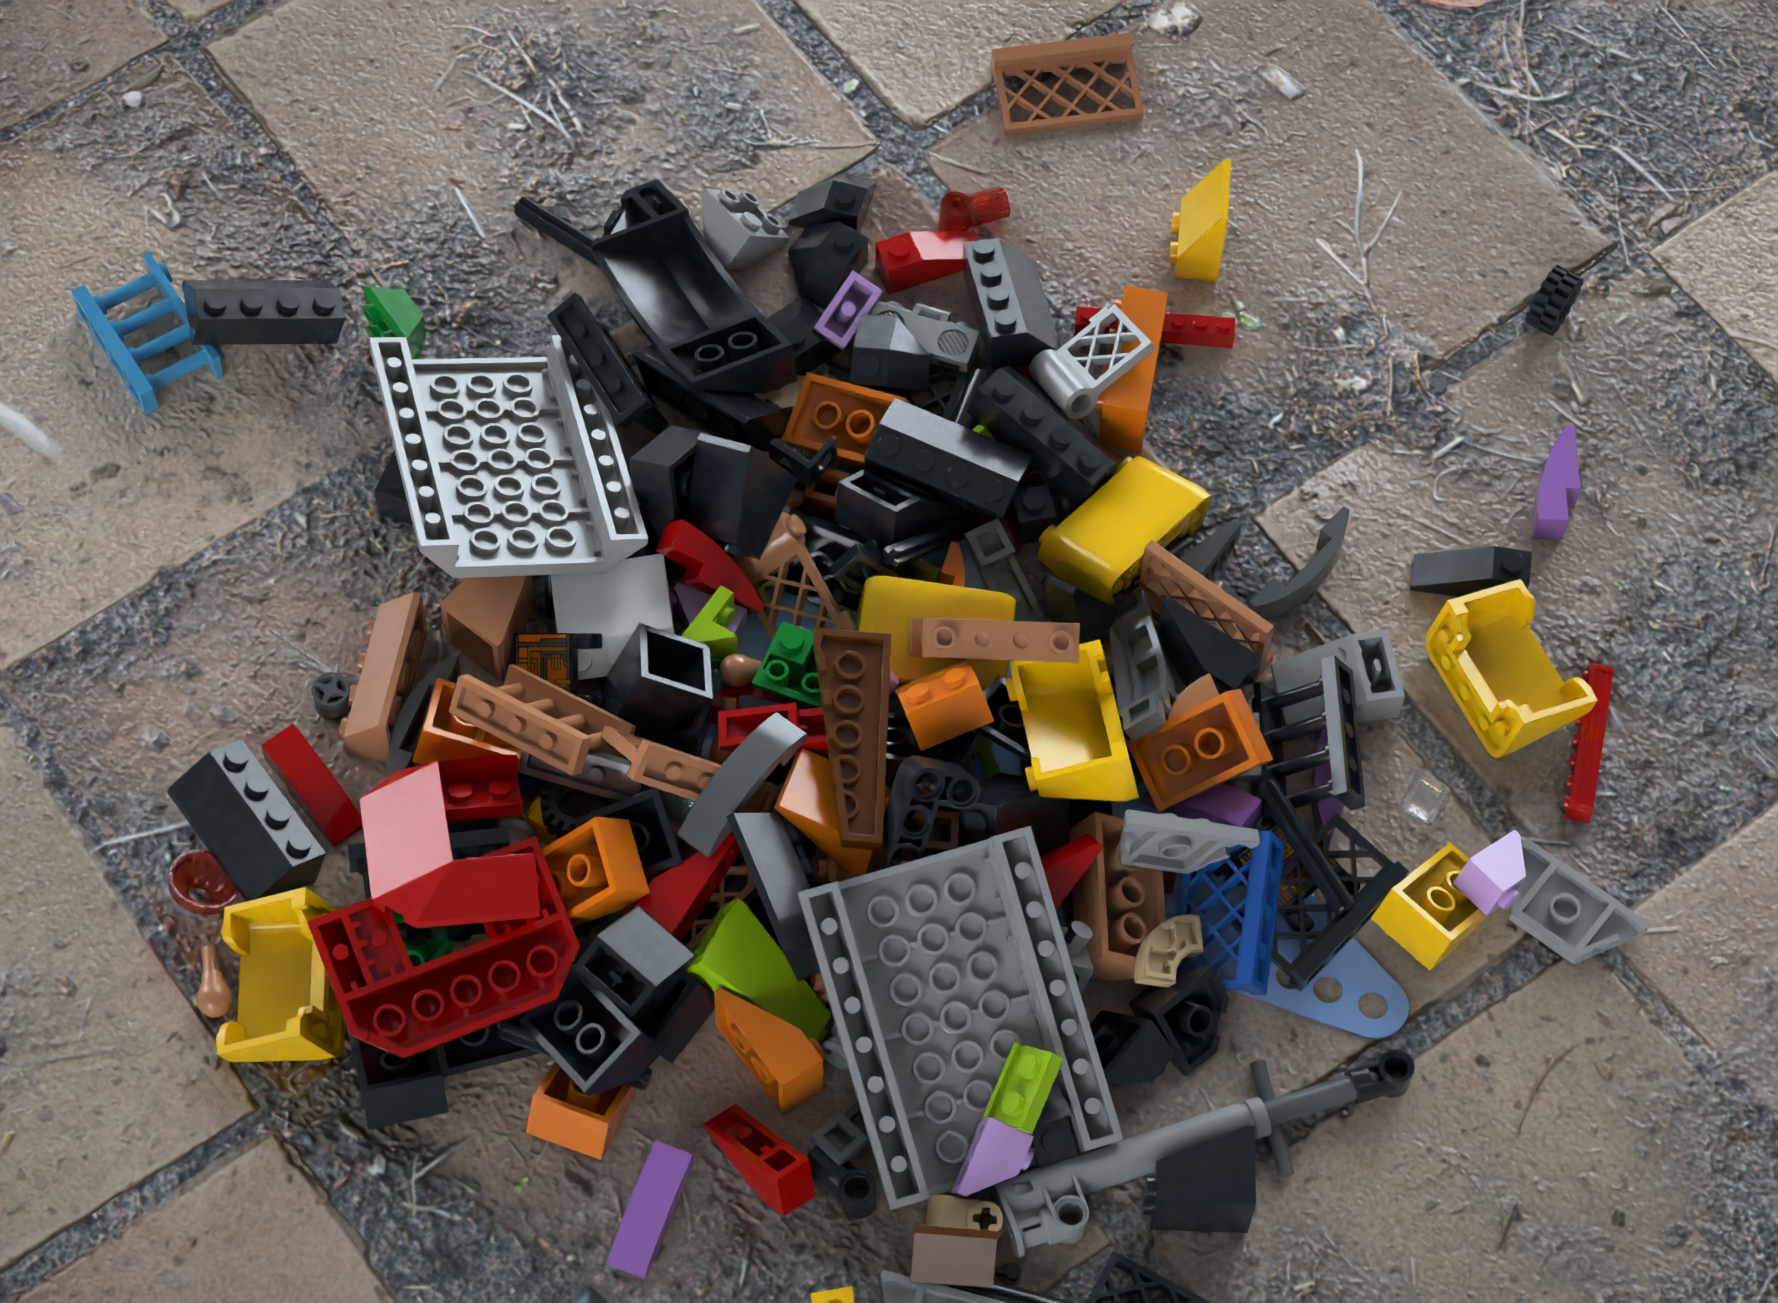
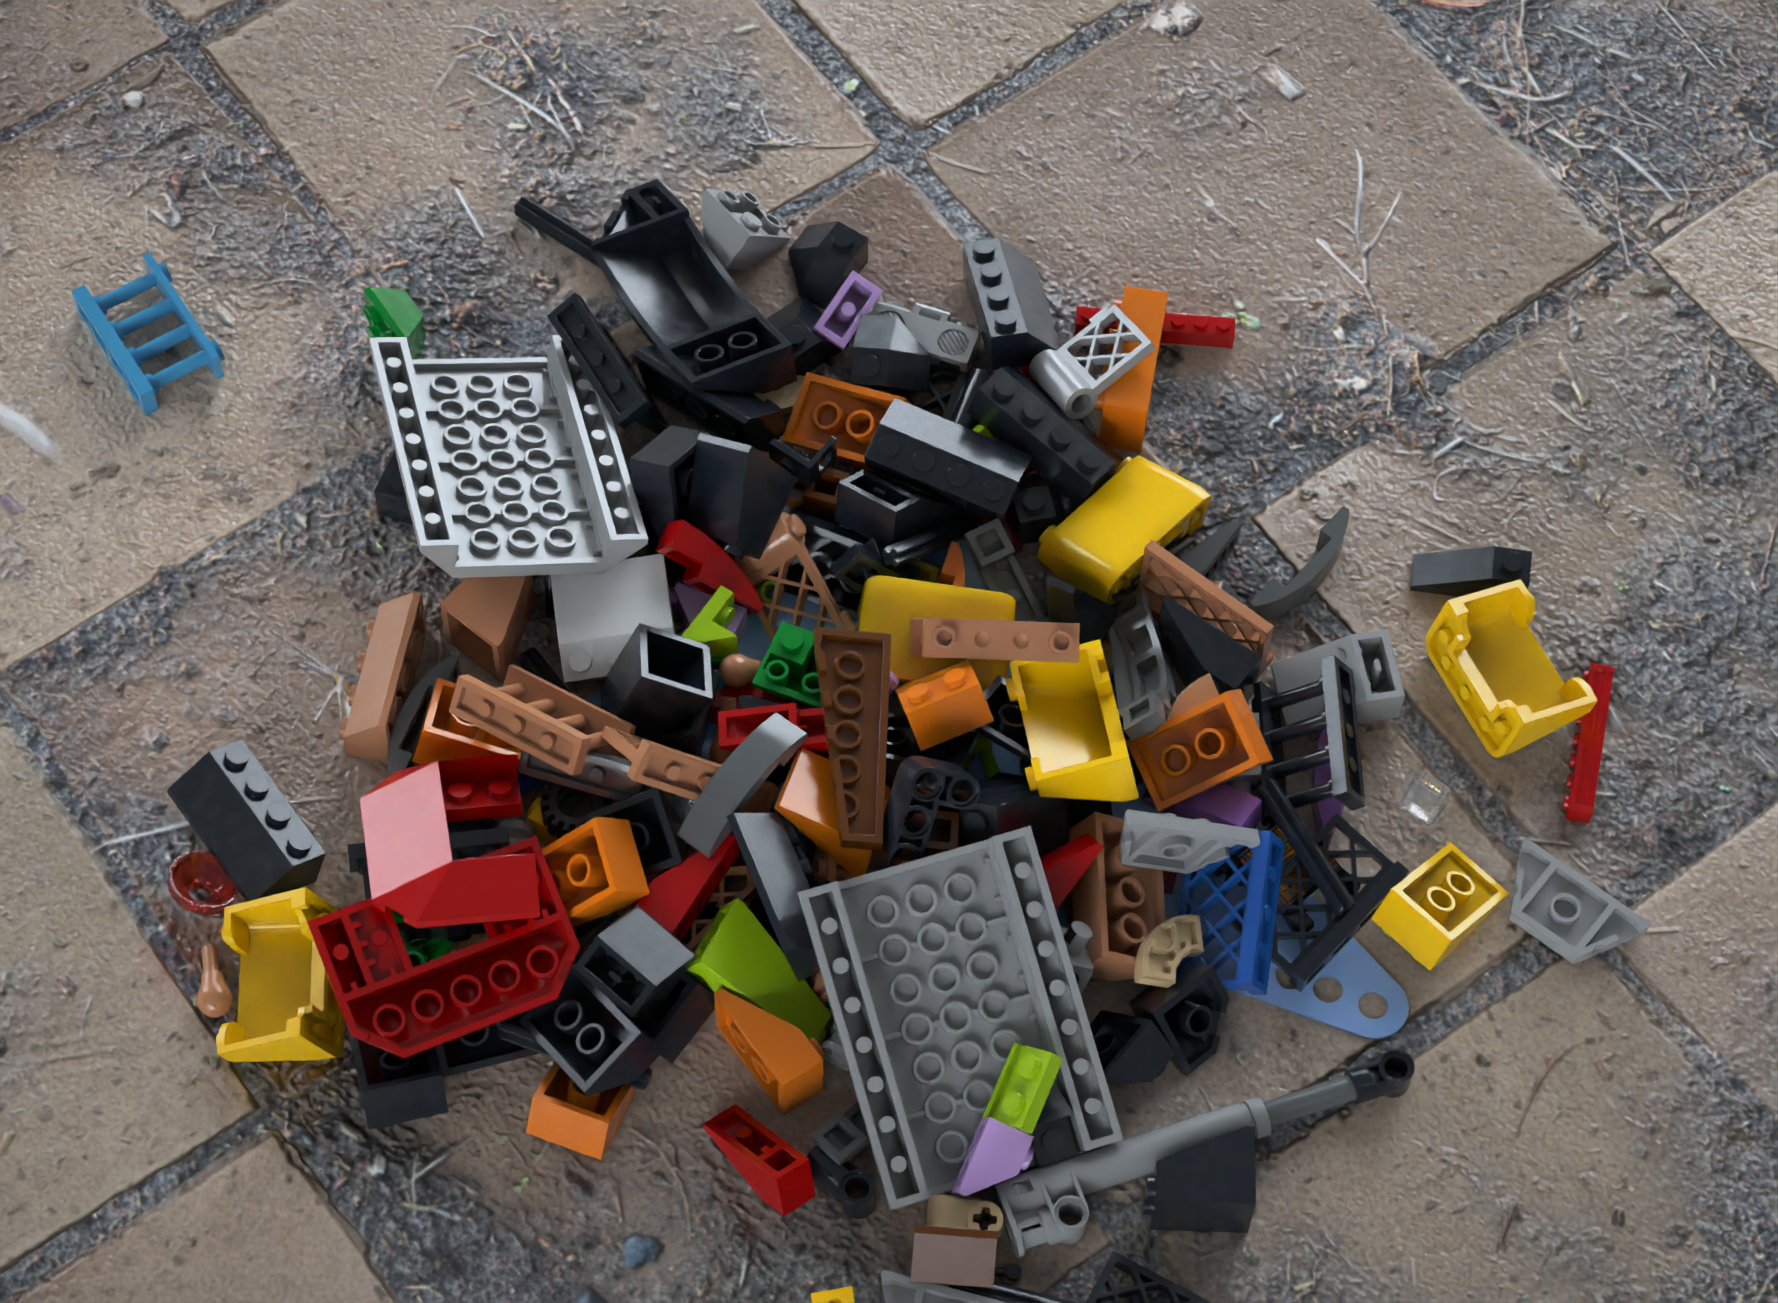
(263, 311): black slope -> none
(312, 785): red slope -> none
(330, 686): dark grey wheel -> none
(556, 658): flag -> none
(650, 1209): medium lavender slope -> none
(836, 199): black slope -> none
(920, 257): red slope -> none
(965, 211): clear red piece -> none
(1061, 56): nougat fence -> none
(1202, 226): yellow slope -> none
(1277, 1136): dark grey bar -> none
(1494, 874): lavender slope -> none
(1554, 300): black tyre -> none
(1557, 488): medium lavender slope -> none

